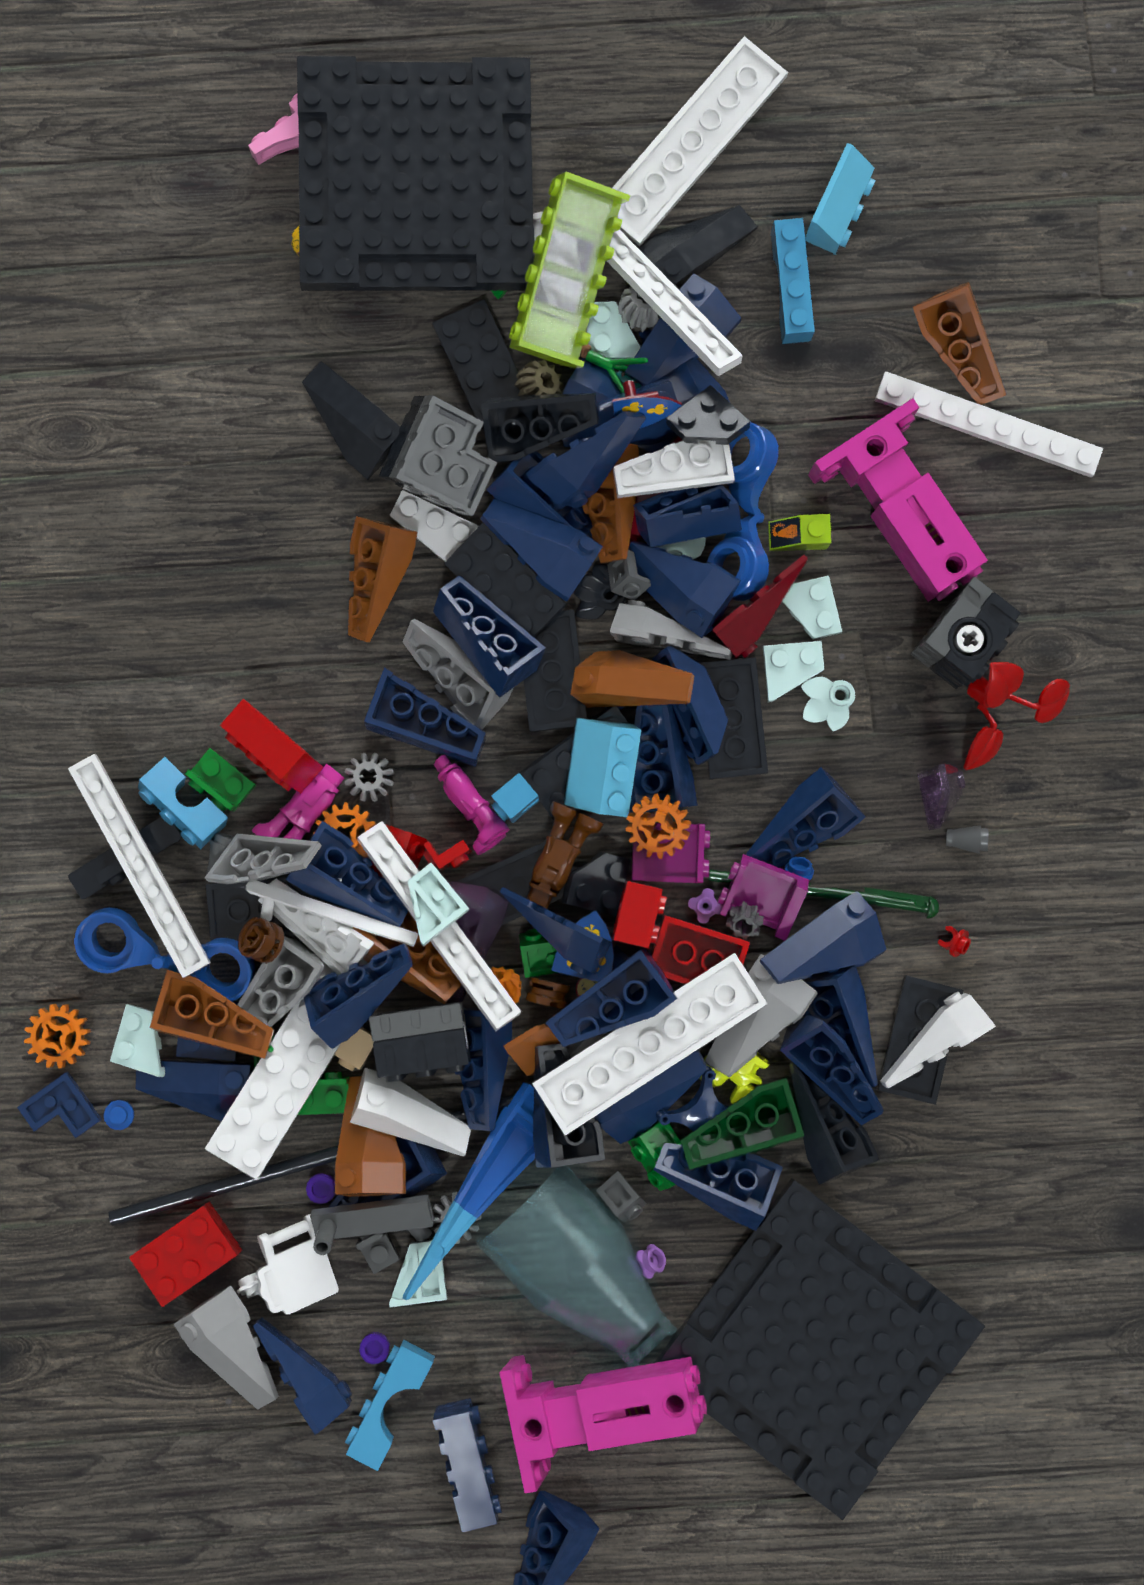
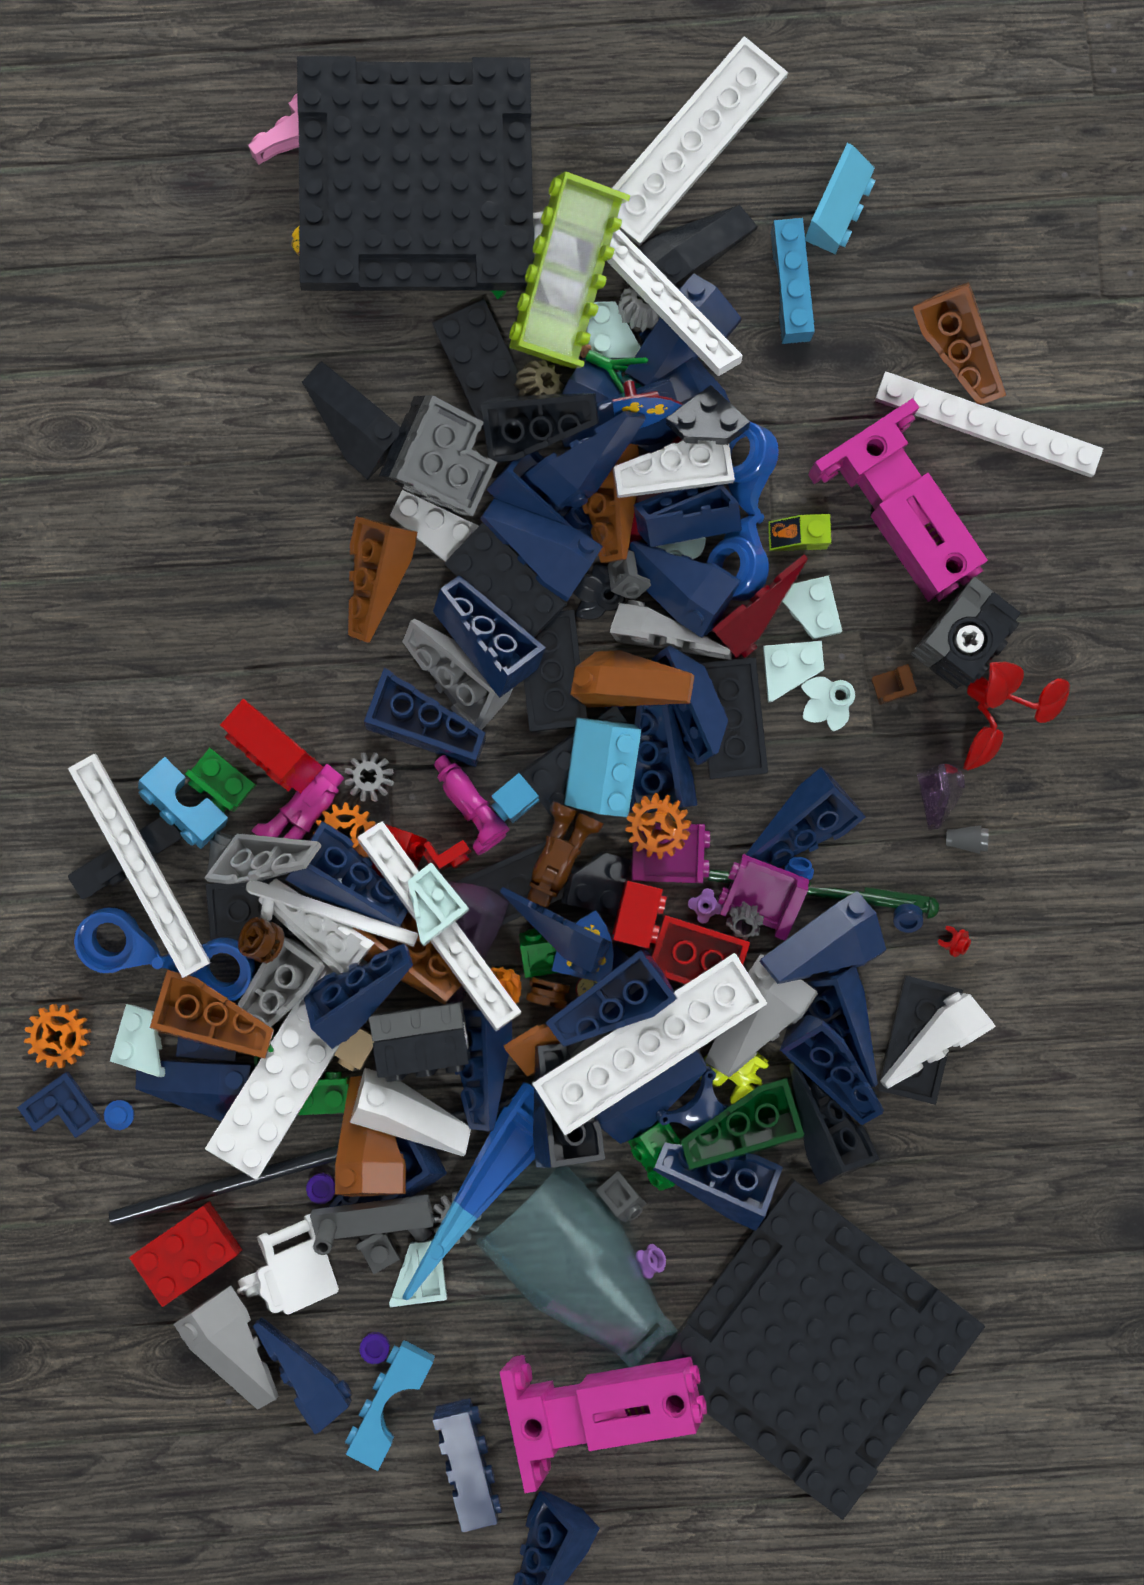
(894, 684): none -> reddish brown panel
(908, 918): none -> dark blue tile

